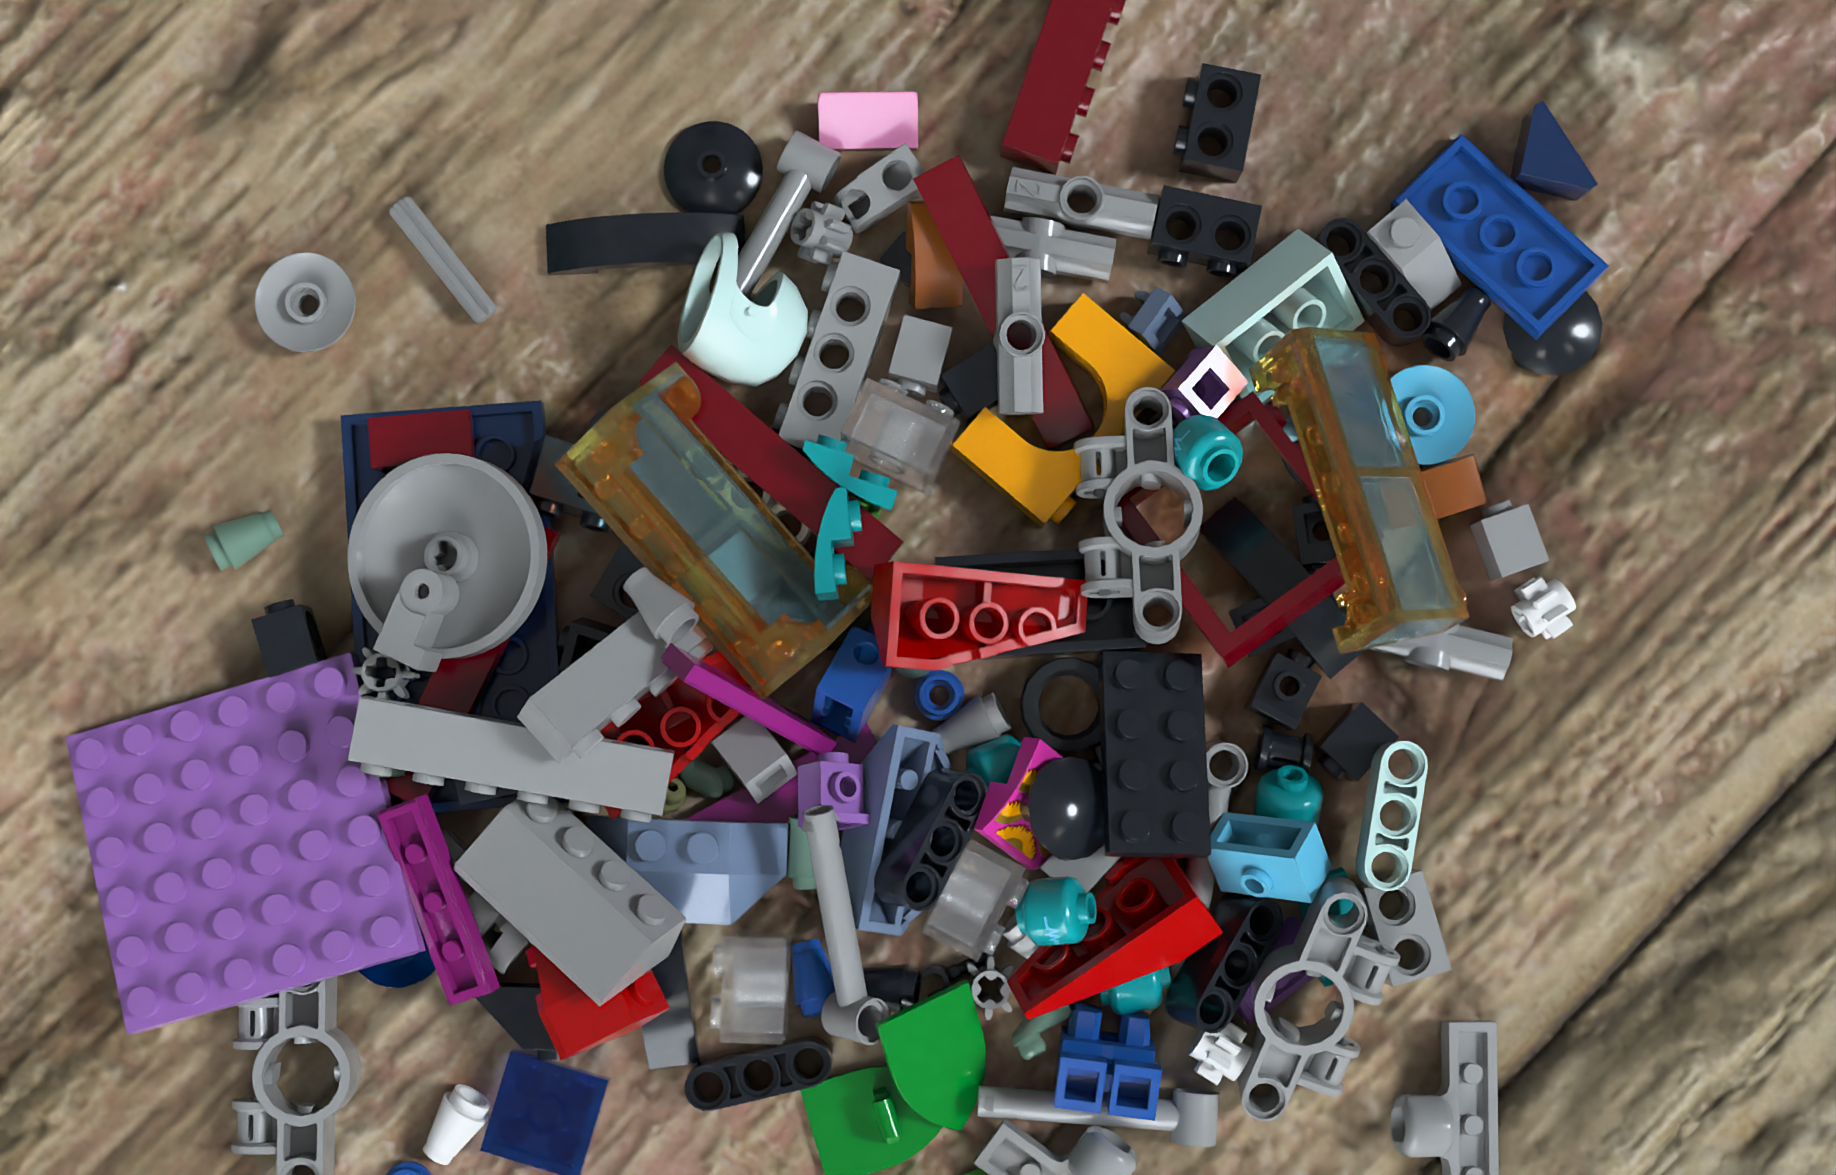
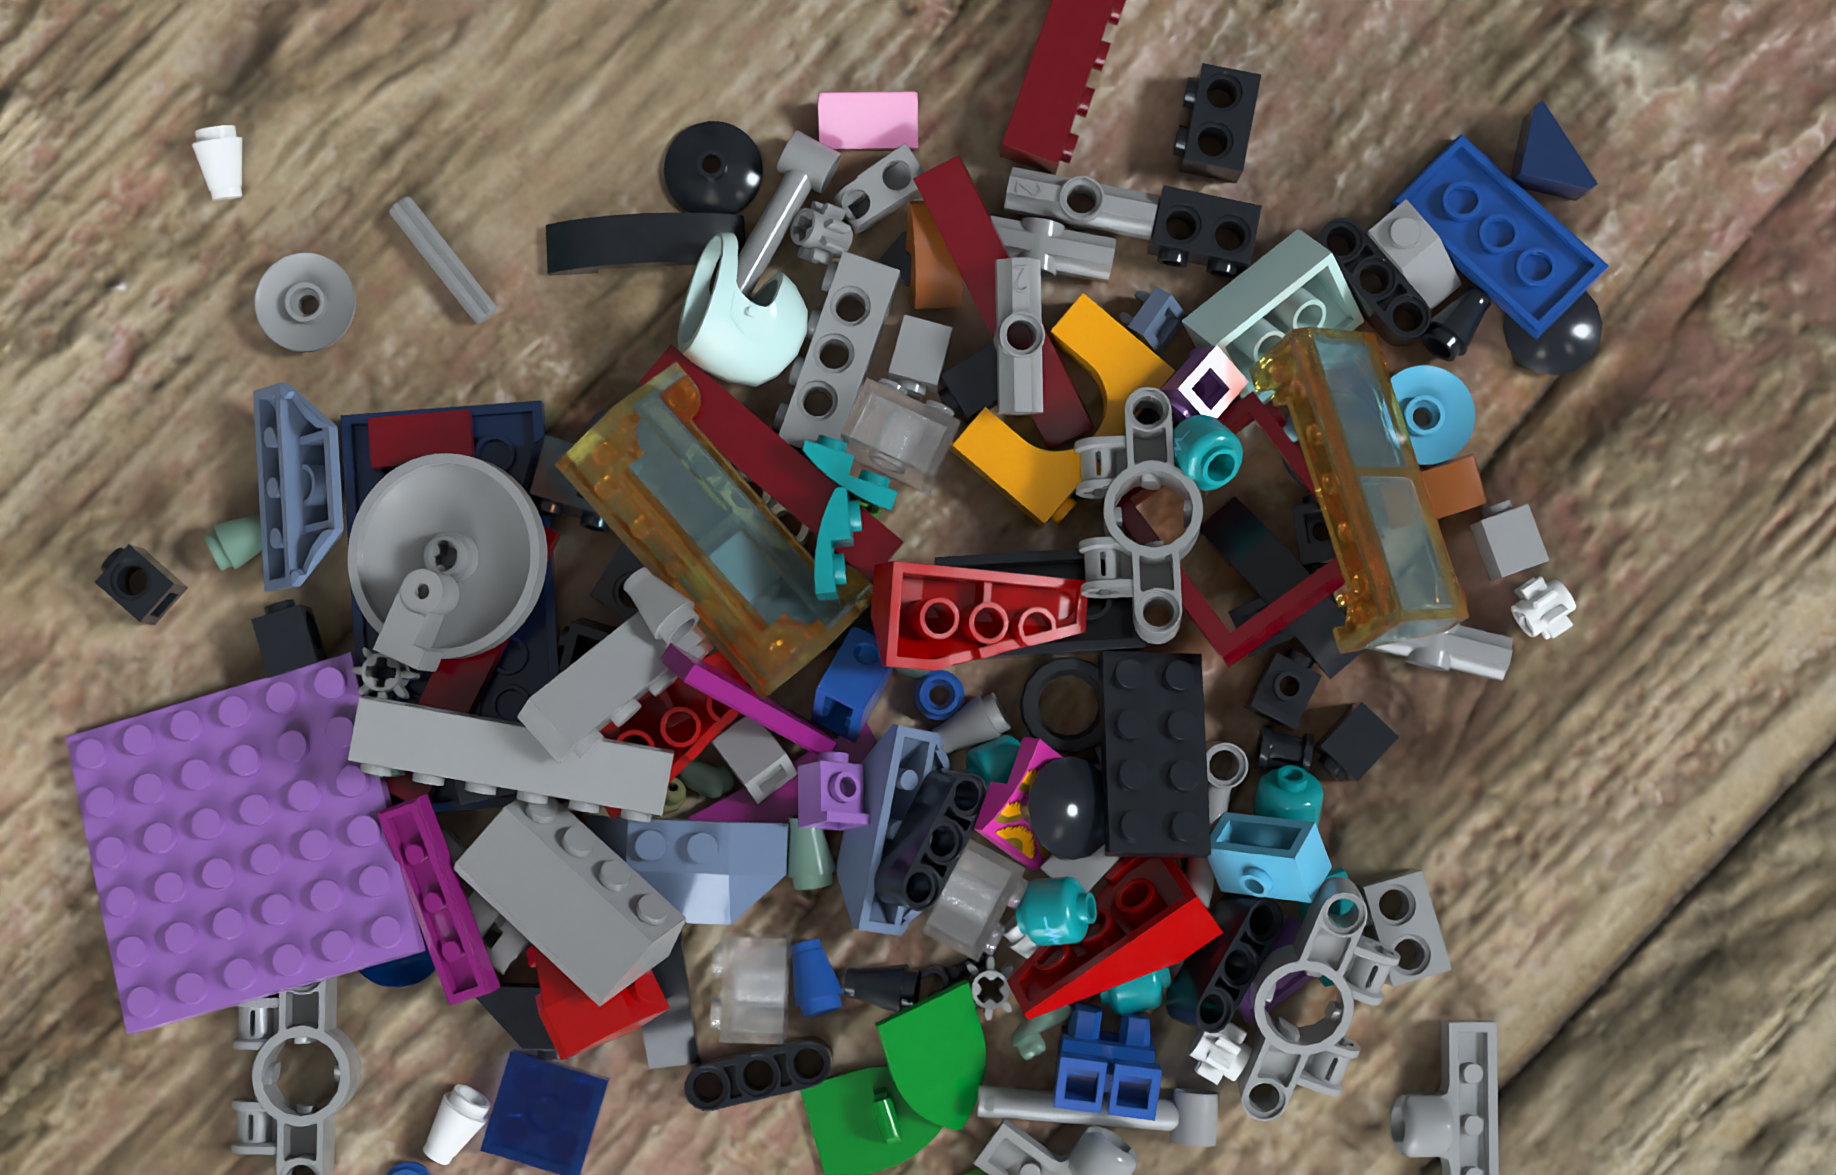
(160, 591): none -> black brick
(220, 160): none -> white cone
(296, 485): none -> sand blue wedge
(849, 1009): light grey piece -> none
(1409, 796): light aqua beam -> none

